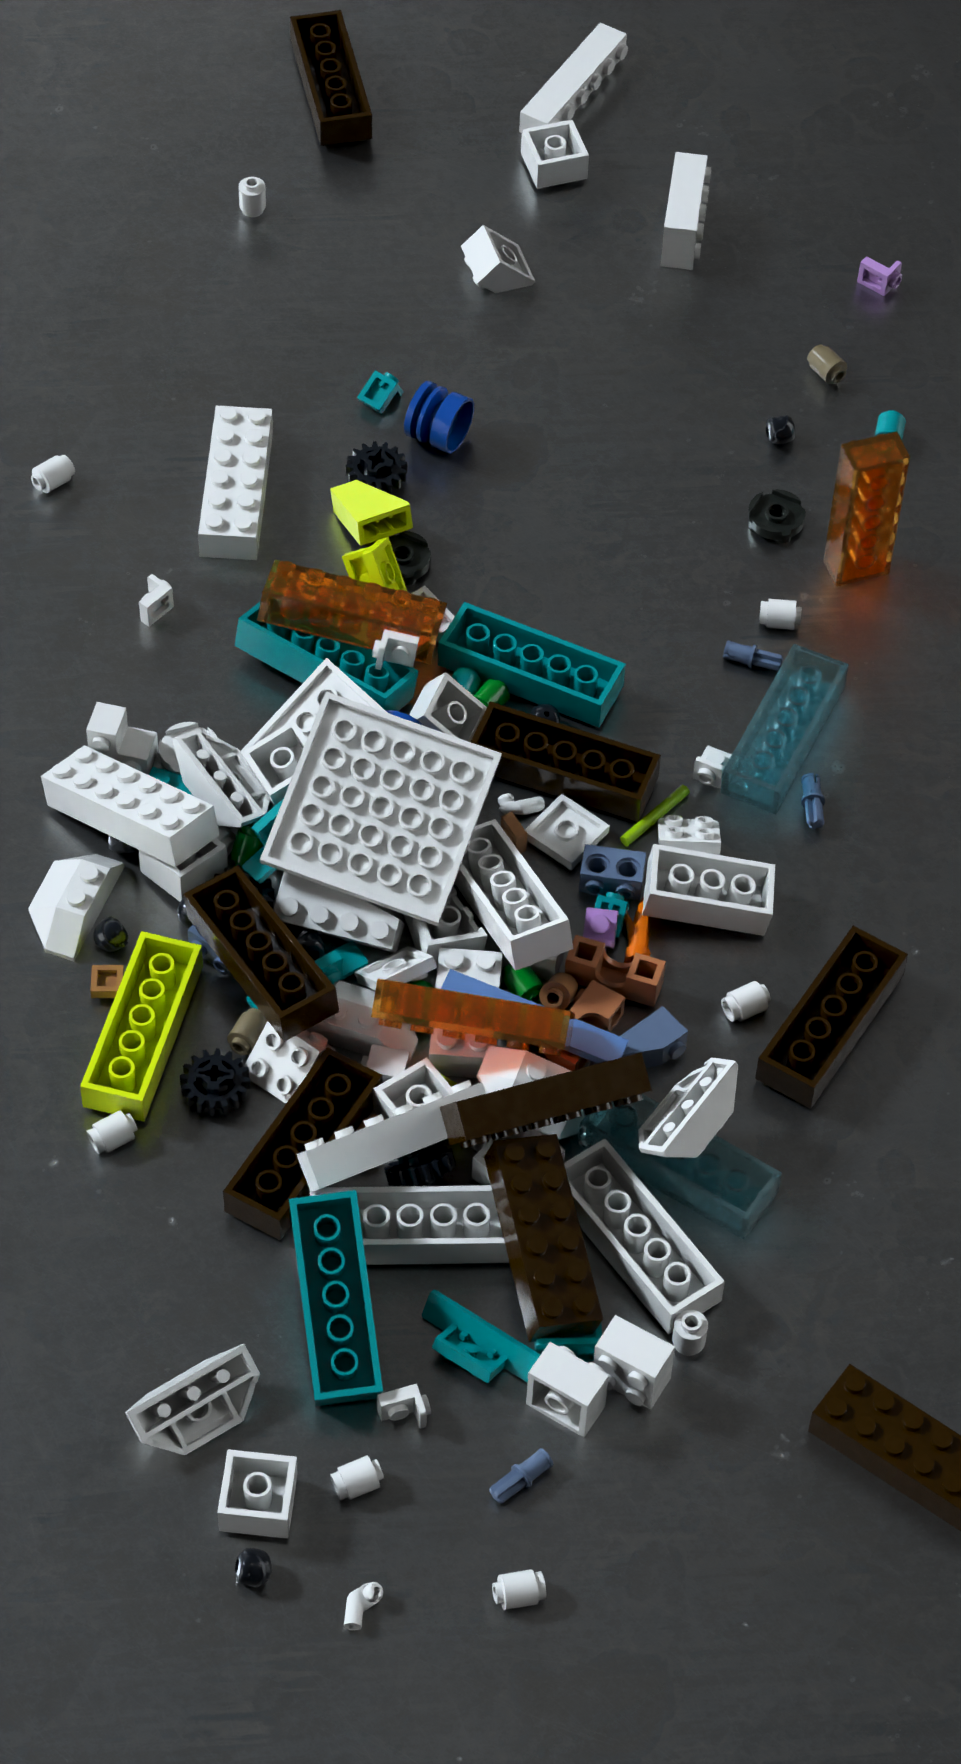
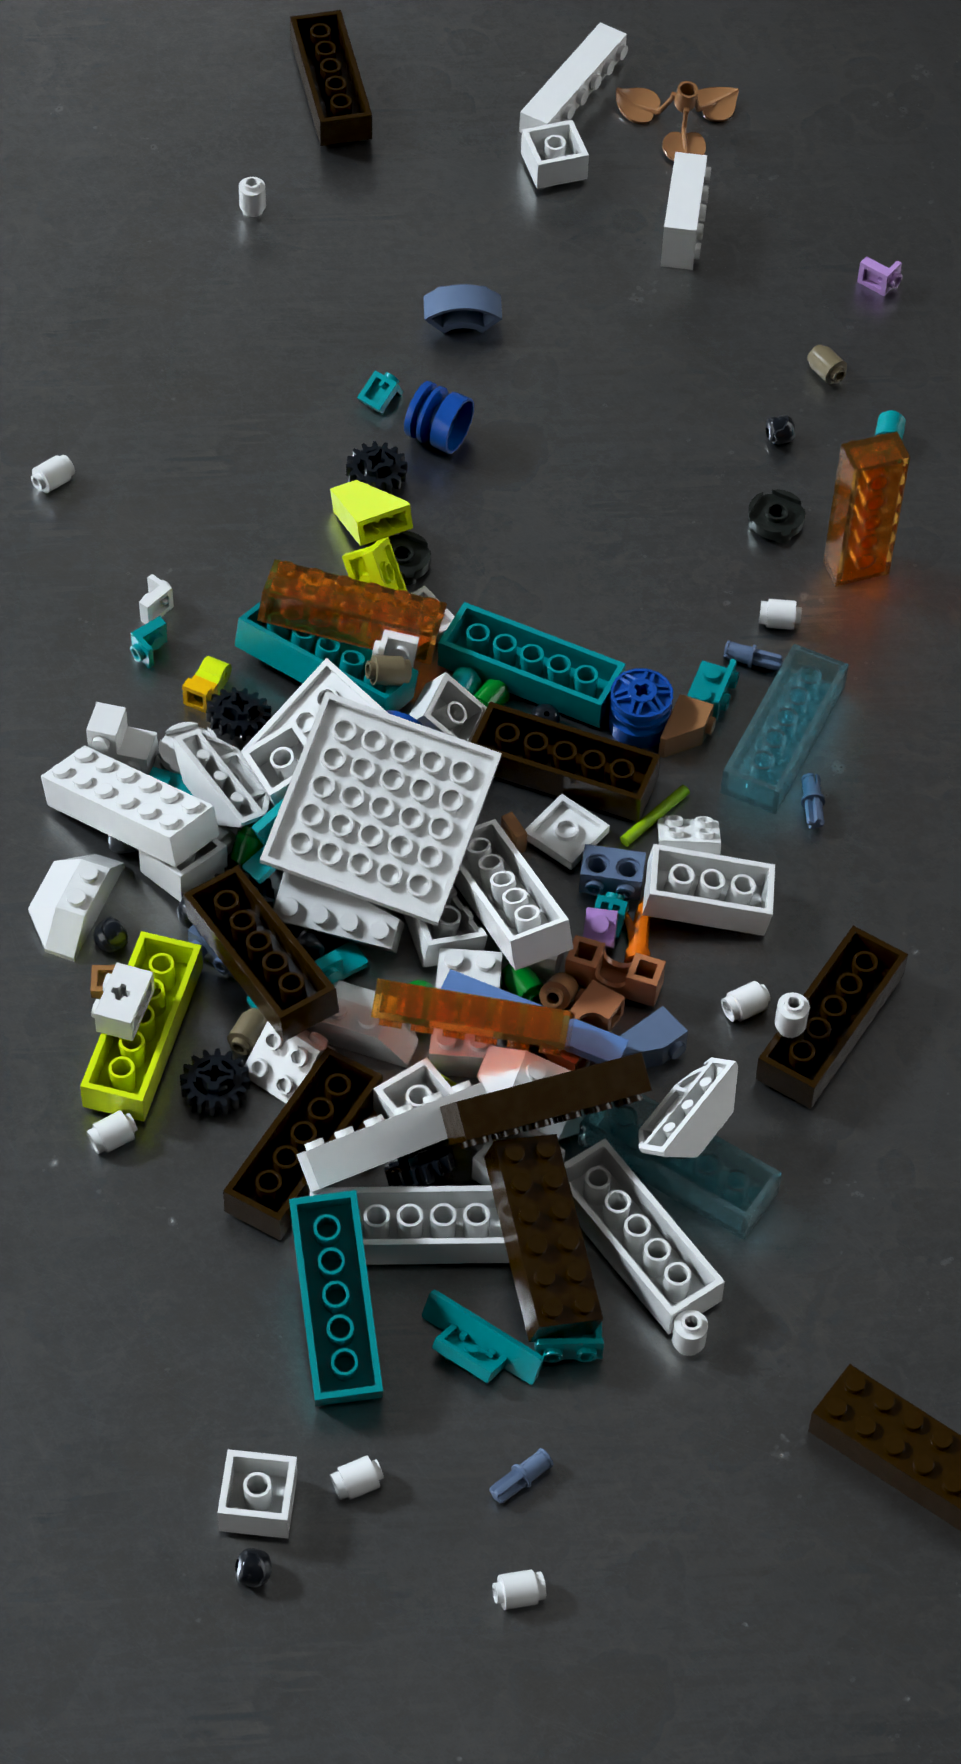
(123, 1001): none -> white brick
(148, 638): none -> teal bracket
(197, 1403): white wedge -> none
(208, 680): none -> leg
(235, 483): white brick -> none
(237, 713): none -> black gear
(360, 1601): white arm -> none
(387, 1061): white brick -> none
(388, 670): none -> dark tan brick
(400, 966): white plate -> none
(402, 1401): white bracket -> none
(462, 307): none -> sand blue brick
(496, 261): white slope -> none
(520, 807): white arm -> none
(567, 1388): white brick -> none
(635, 1361): white brick -> none
(639, 707): none -> blue wheel
(686, 726): none -> medium nougat slope
(710, 766): white bracket -> none
(713, 685): none -> teal bracket
(715, 103): none -> medium nougat plant
(791, 1014): none -> white brick

